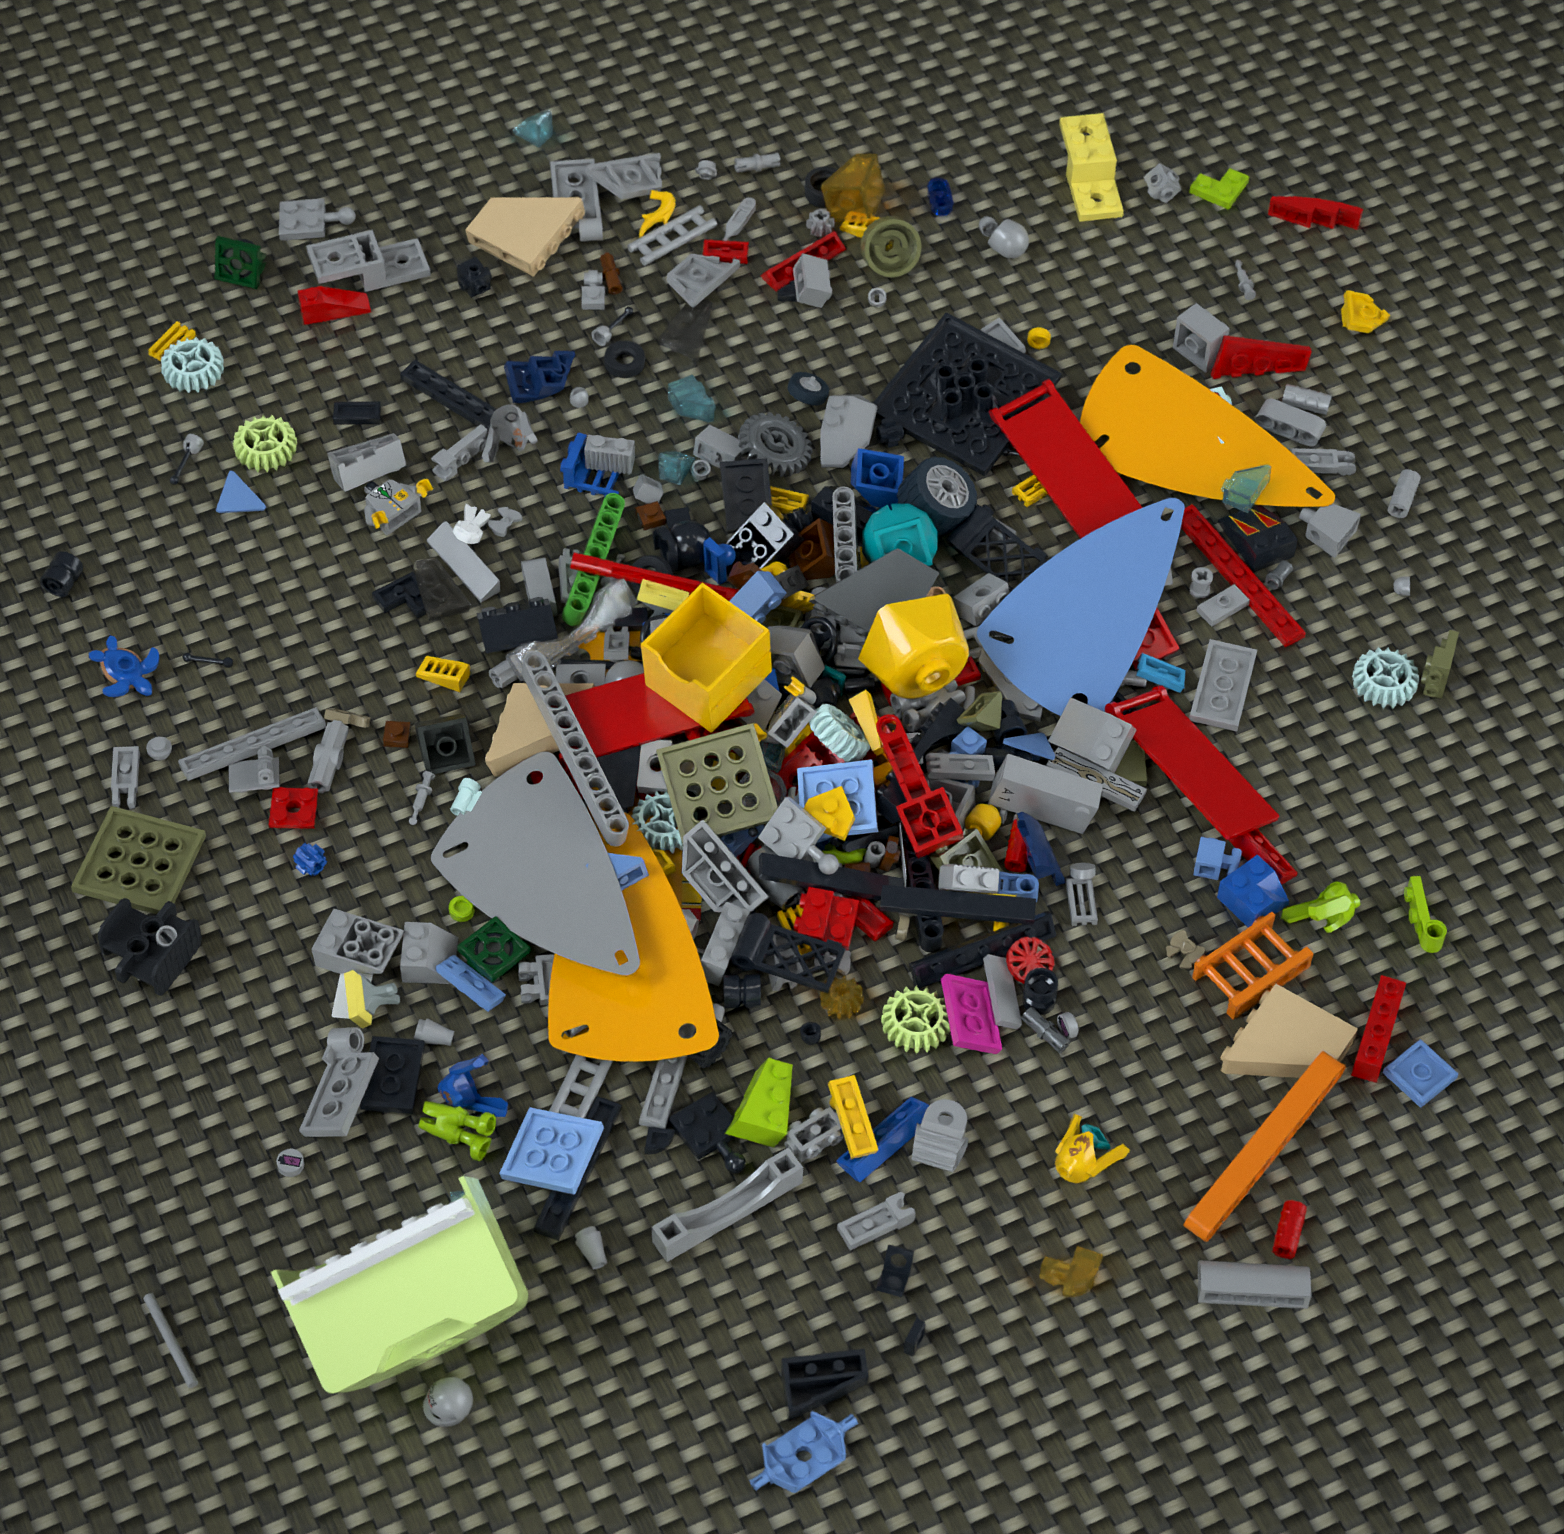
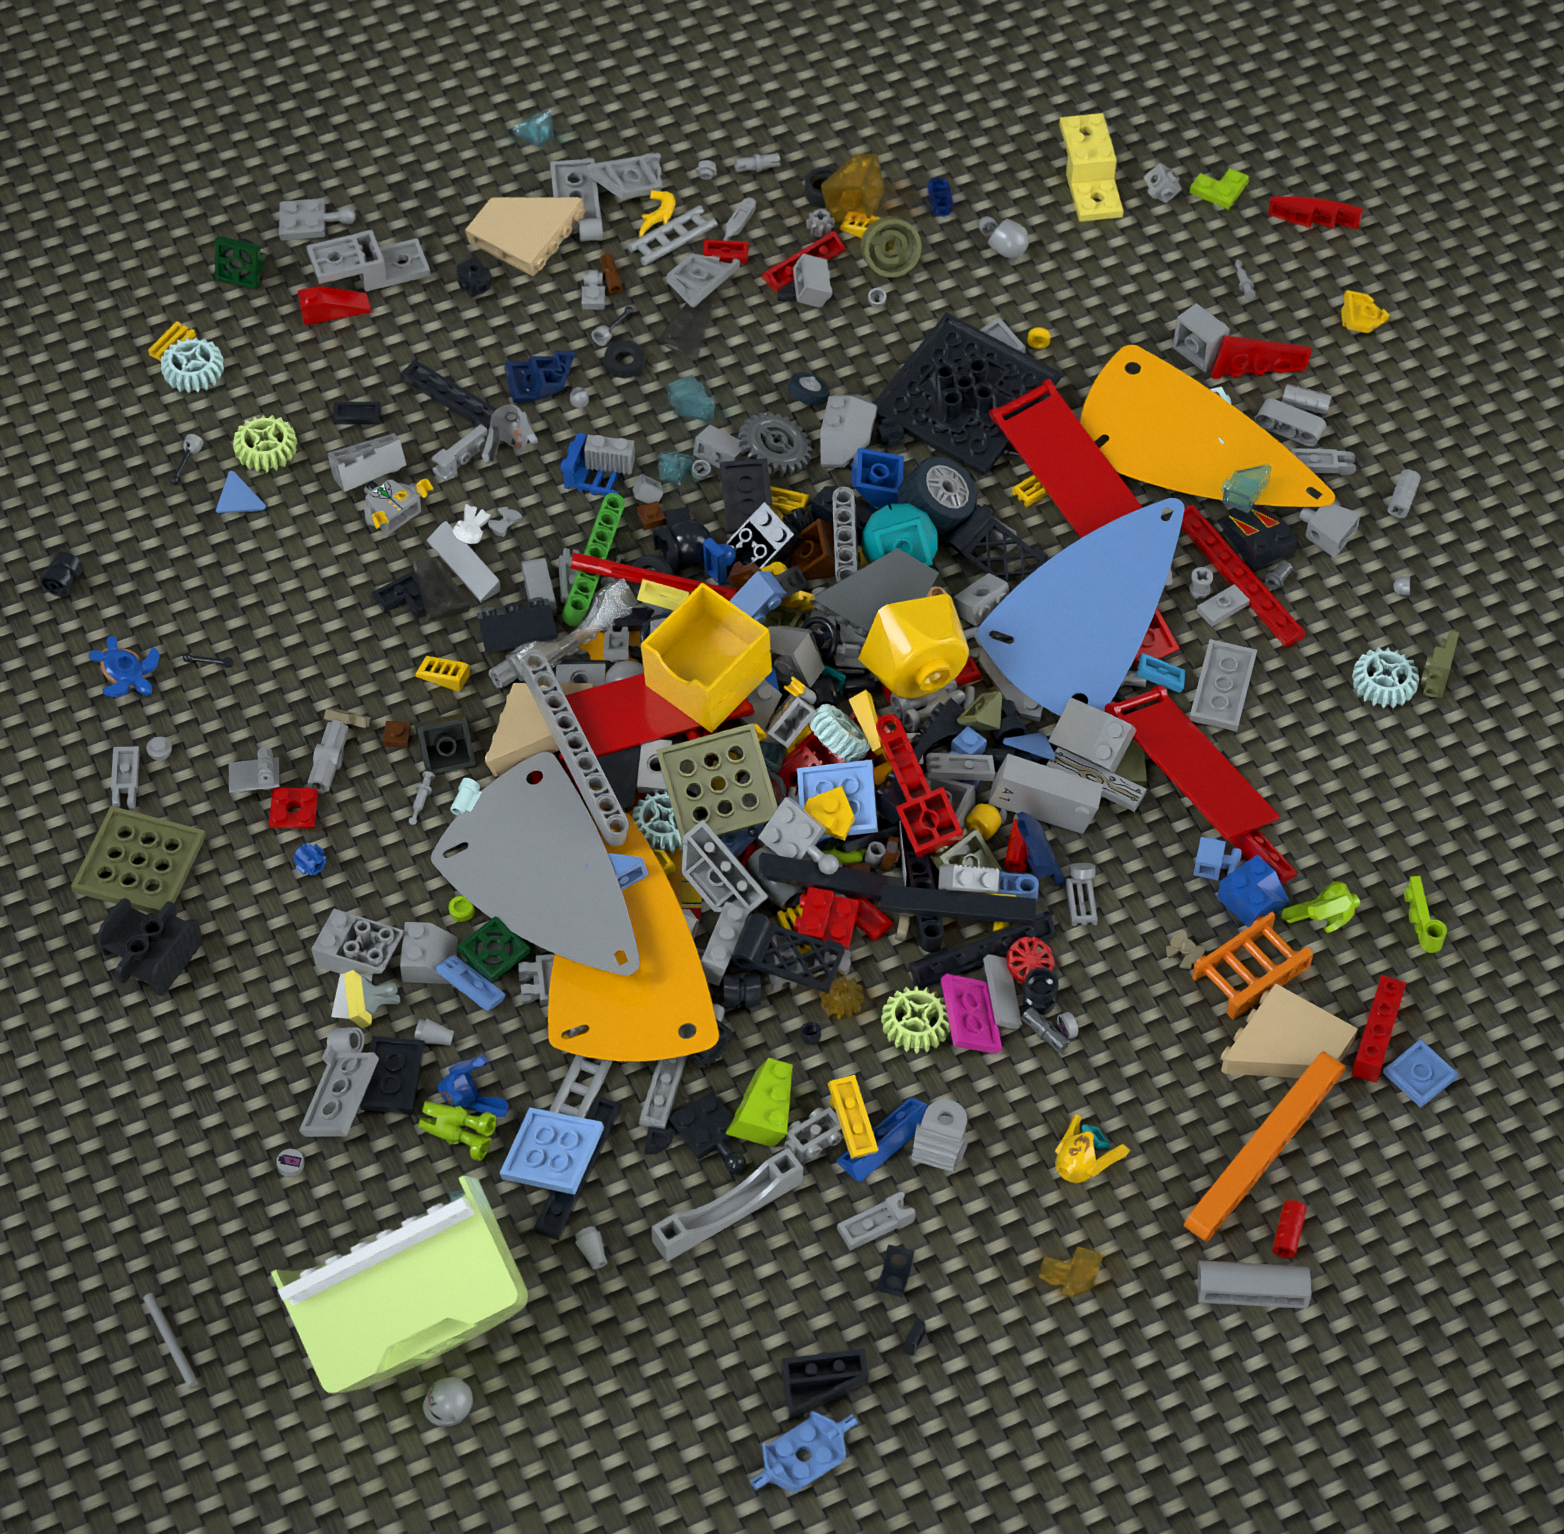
(169, 931): light grey hinge -> none
(250, 743): light grey tile -> none

